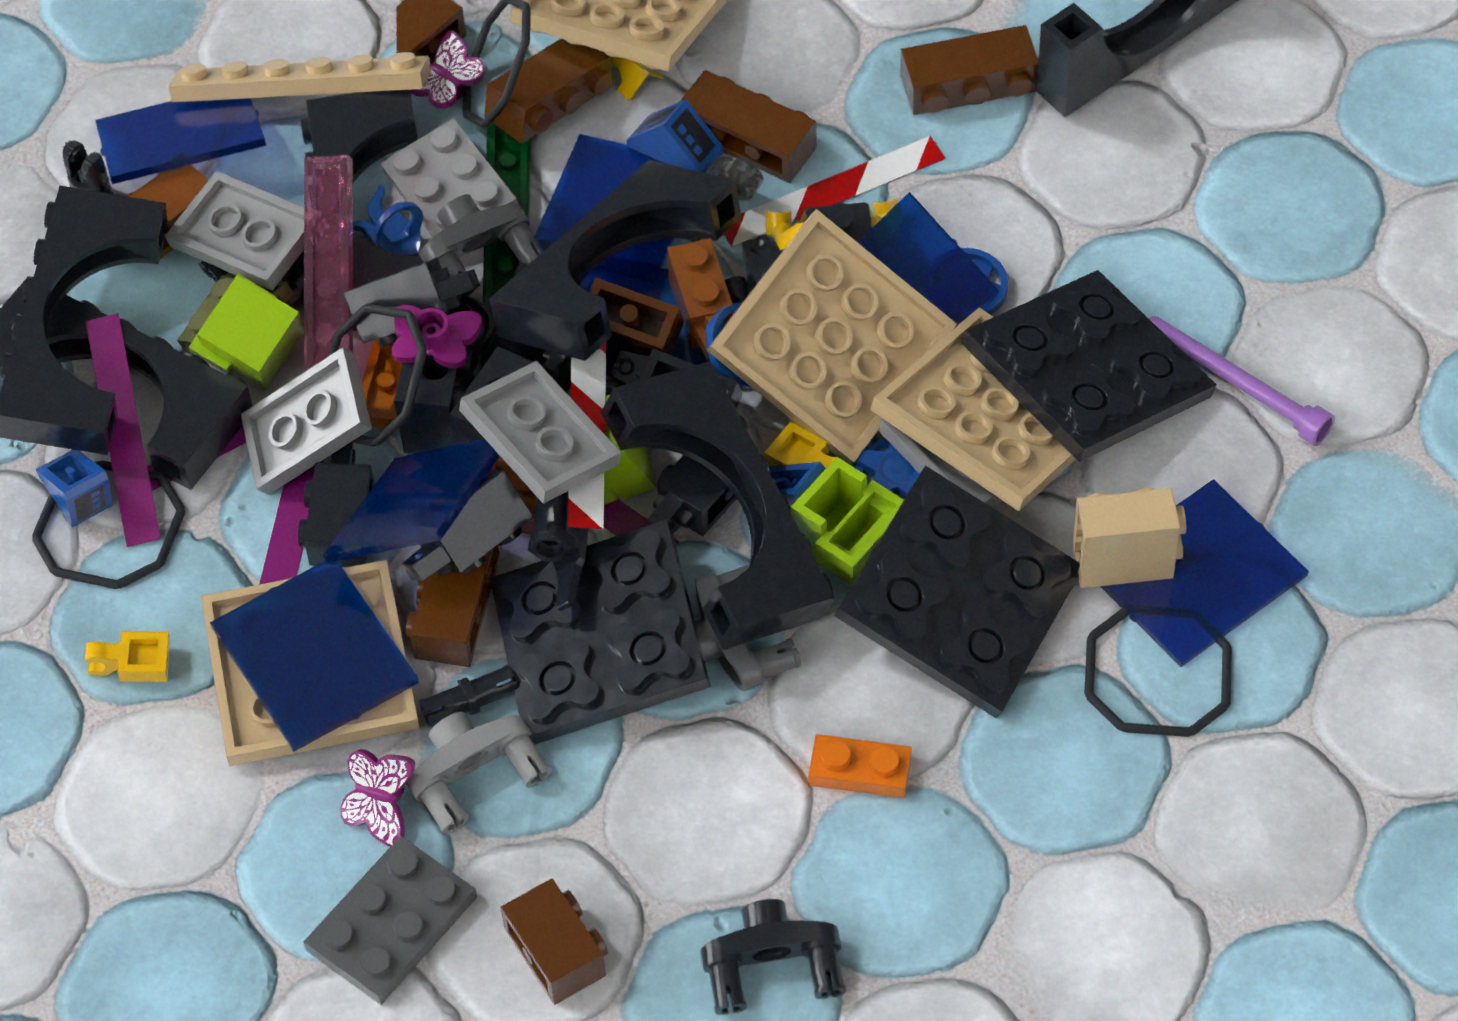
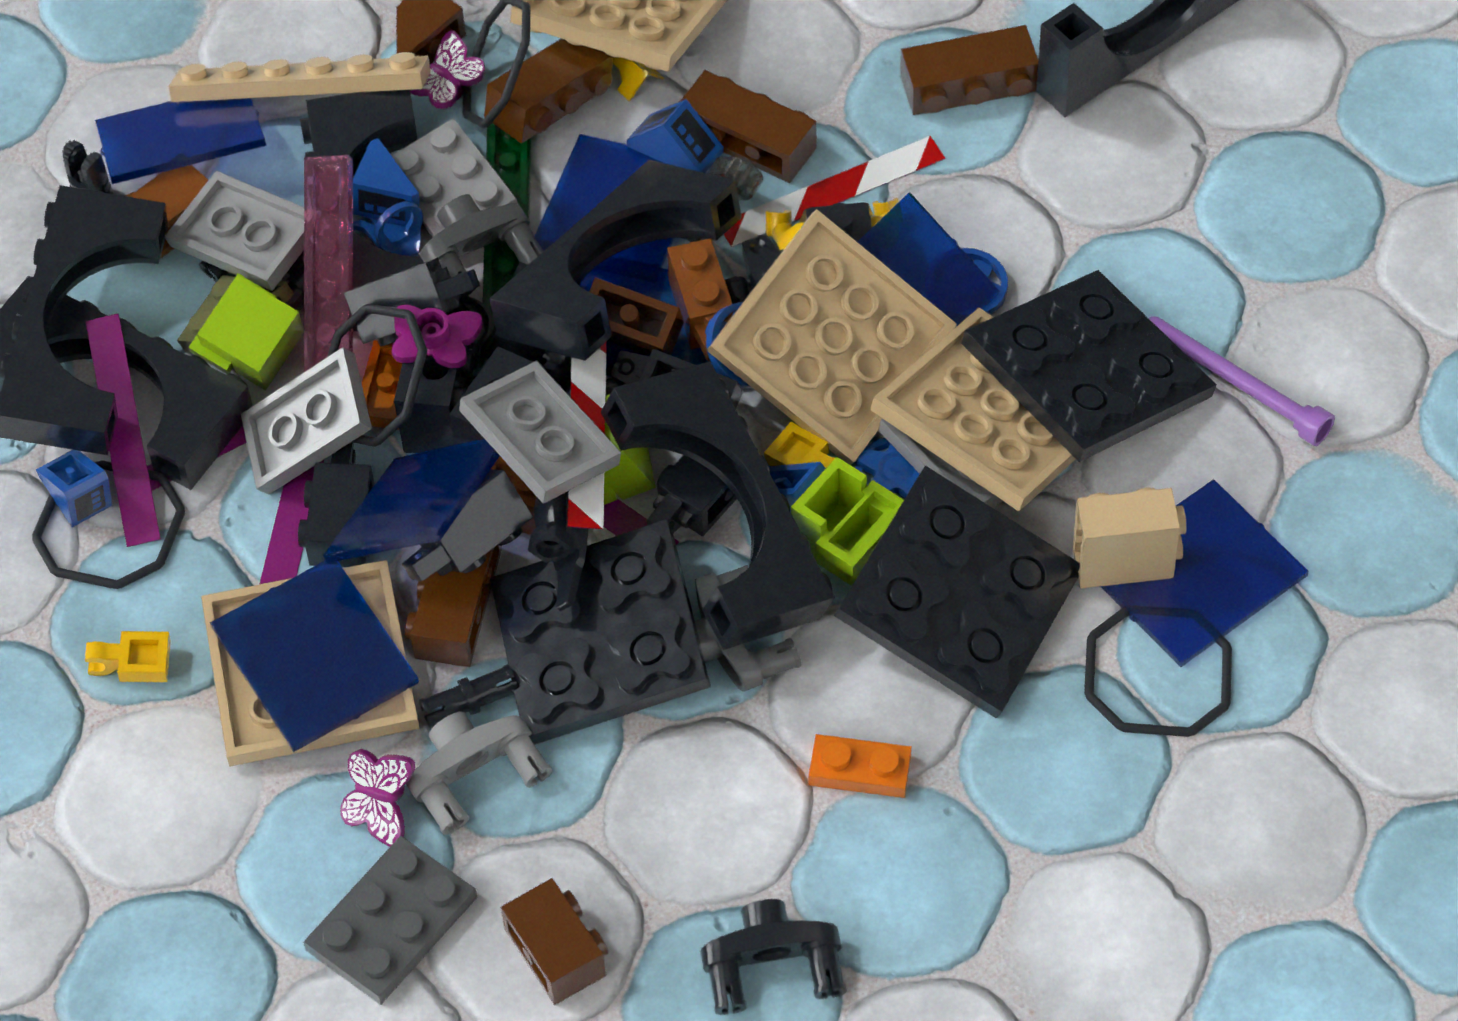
(381, 185): none -> blue slope

